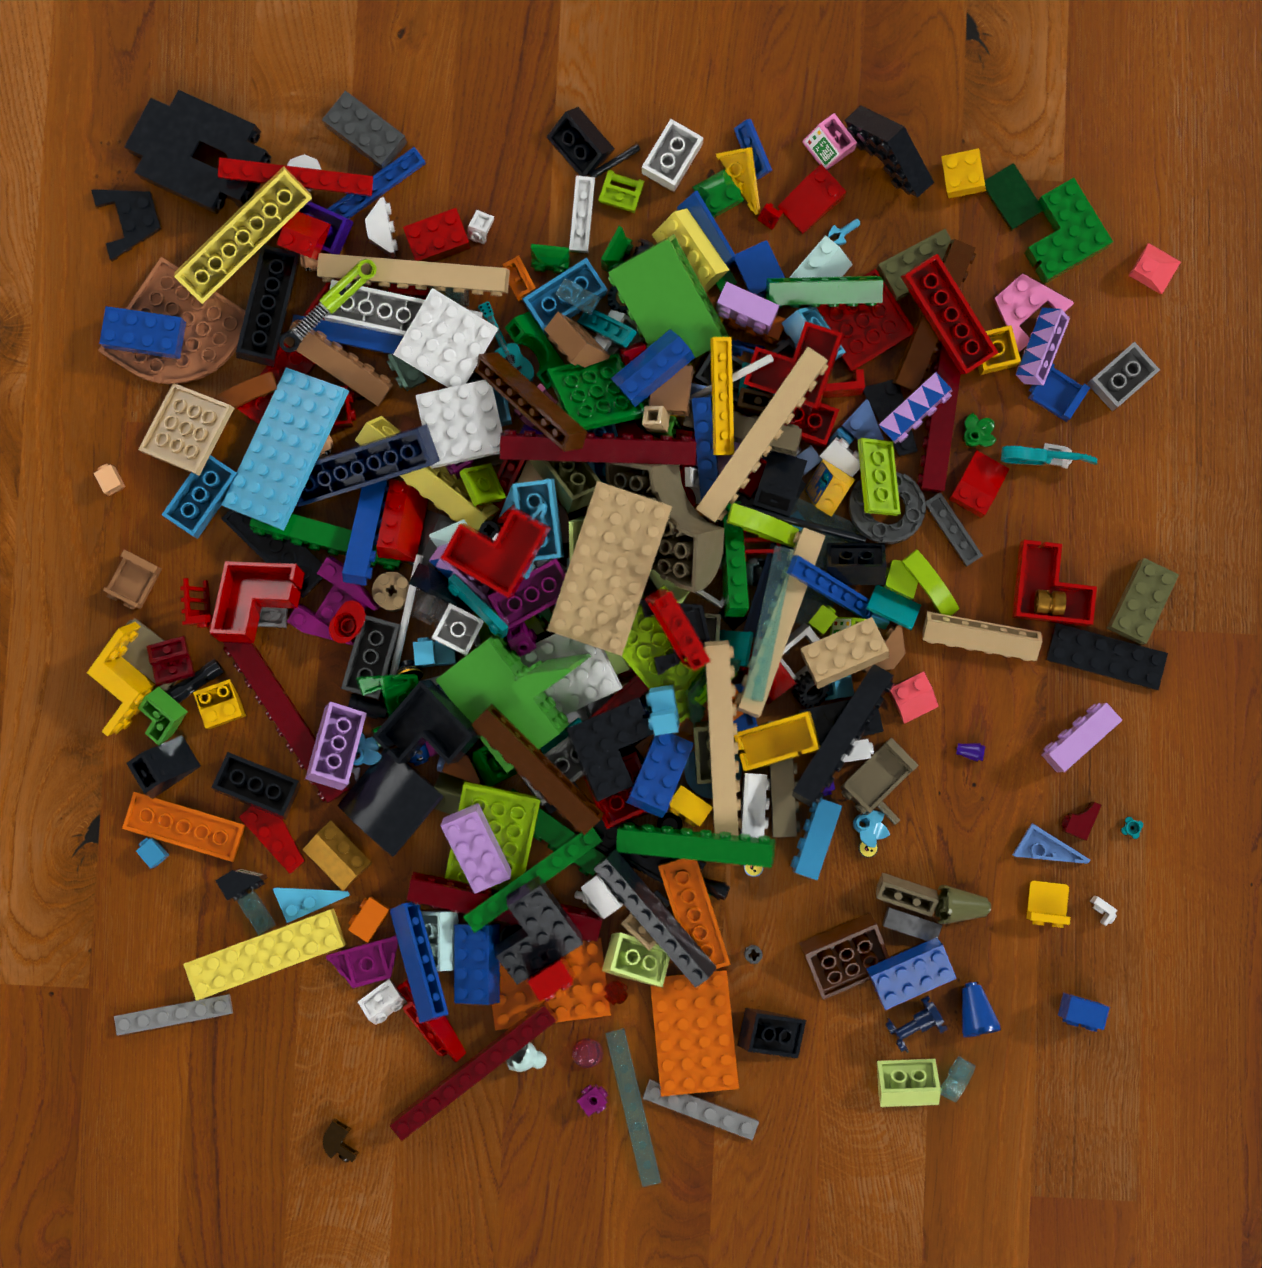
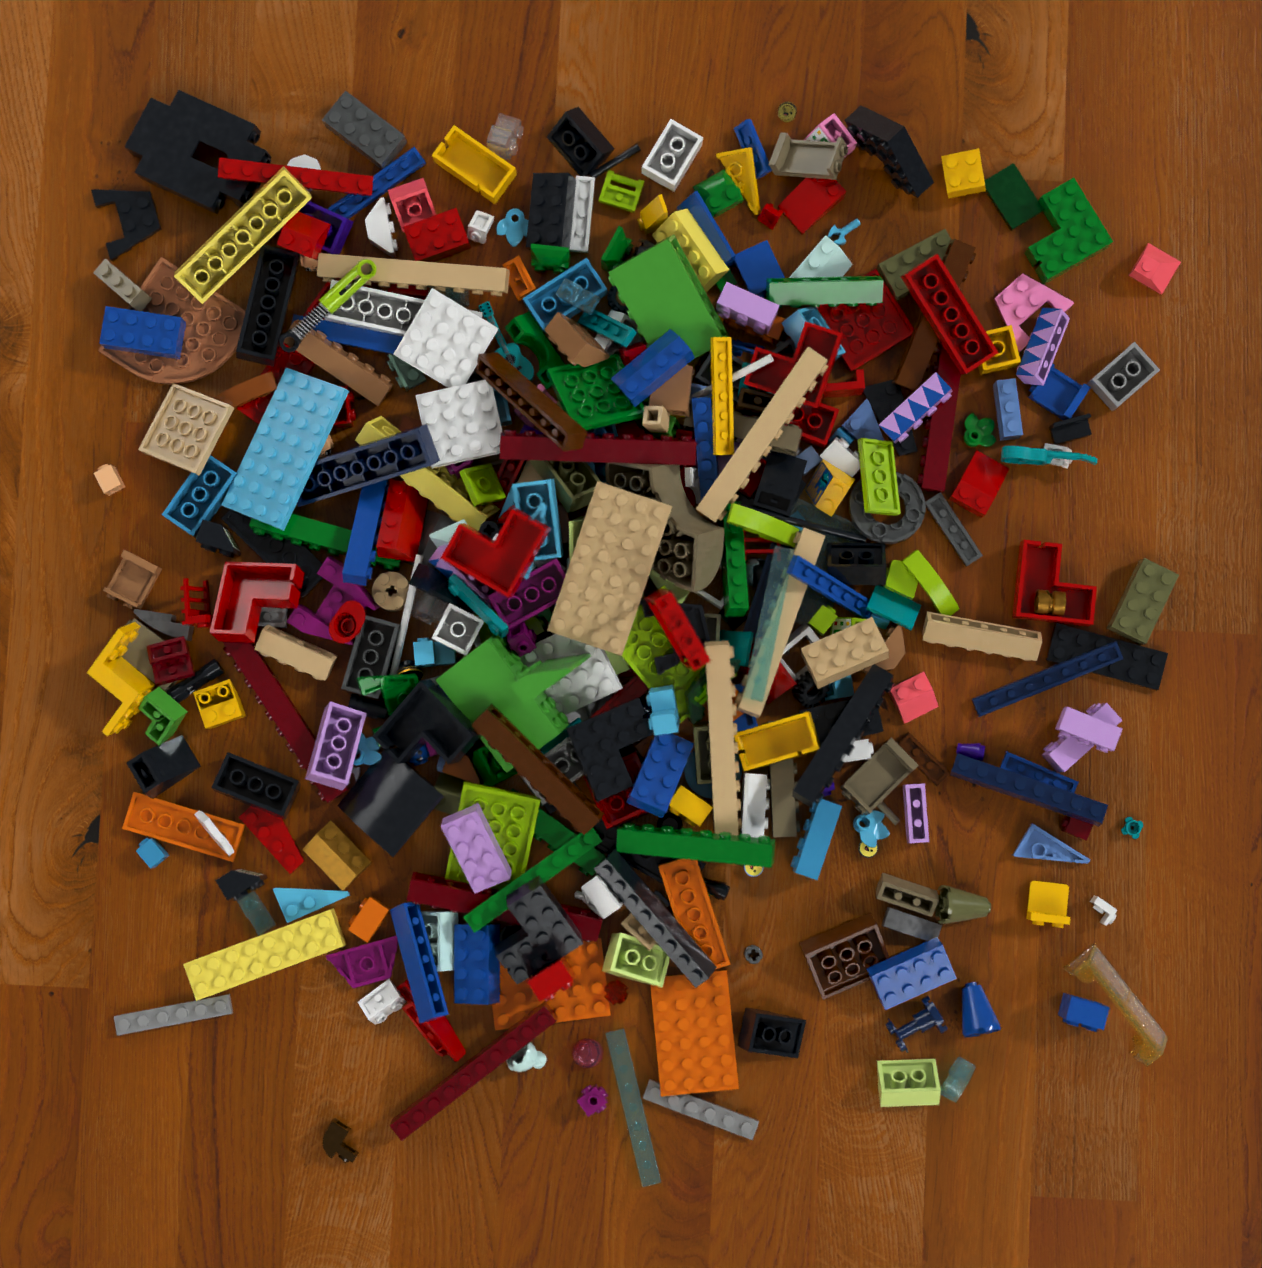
(122, 285): none -> dark tan brick
(165, 623): none -> flat silver slope
(214, 833): none -> white tile
(217, 537): none -> black slope
(295, 652): none -> tan brick
(411, 202): none -> coral slope
(474, 164): none -> yellow piece
(504, 136): none -> clear brick
(513, 230): none -> medium azure plate
(551, 209): none -> black brick
(653, 215): none -> yellow slope
(787, 111): none -> clear smoke tile
(808, 158): none -> dark tan panel
(915, 813): none -> lavender brick
(927, 762): none -> reddish brown tile
(1007, 409): none -> medium blue brick
(1029, 790): none -> dark blue brick
(1034, 771): none -> blue plate
(1047, 678): none -> dark blue tile
(1070, 429): none -> black panel
(1088, 729): none -> lavender brick
(1151, 1039): none -> clear yellow windscreen

